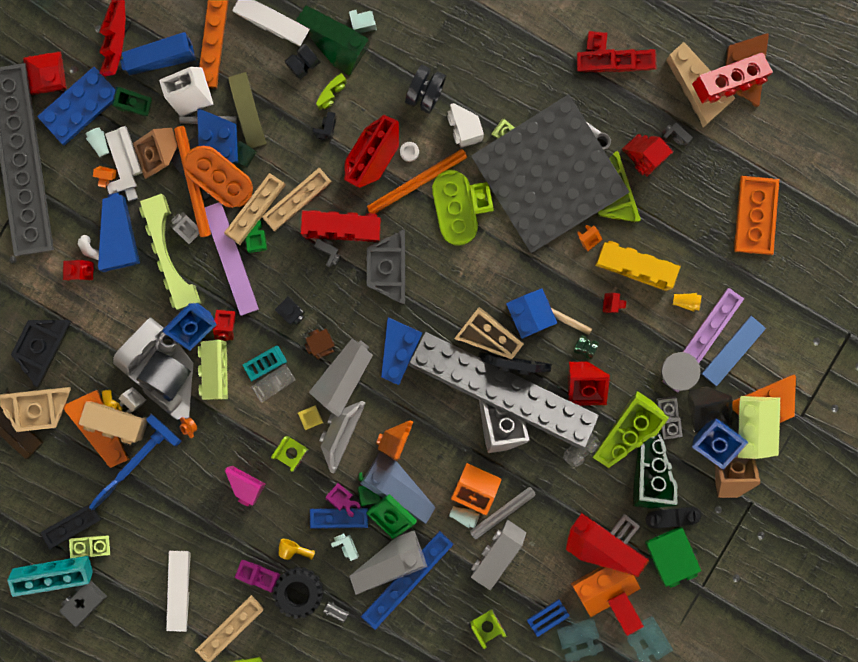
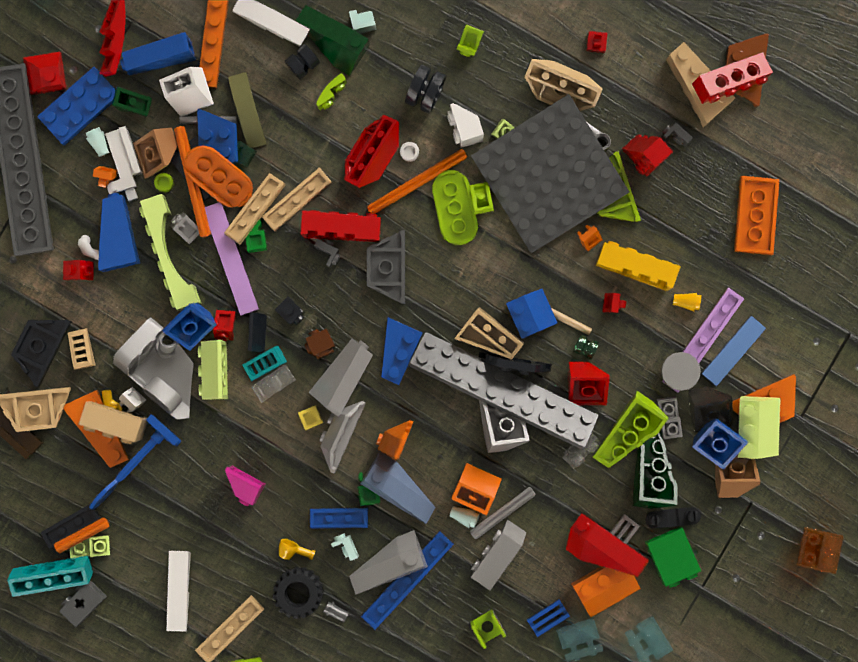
(75, 357): none -> tan slope
(81, 535): none -> orange axle
(163, 182): none -> lime tile
(163, 375): black slope -> none
(188, 426): orange plate -> none
(257, 332): none -> black slope
(257, 575): magenta slope -> none
(280, 452): lime piece -> none
(328, 124): black bracket -> none
(340, 498): magenta plate -> none
(391, 516): green tile -> none
(470, 41): none -> lime bracket
(554, 81): none -> tan wedge
(616, 61): red slope -> none
(625, 613): red tile -> none
(820, 550): none -> clear orange slope

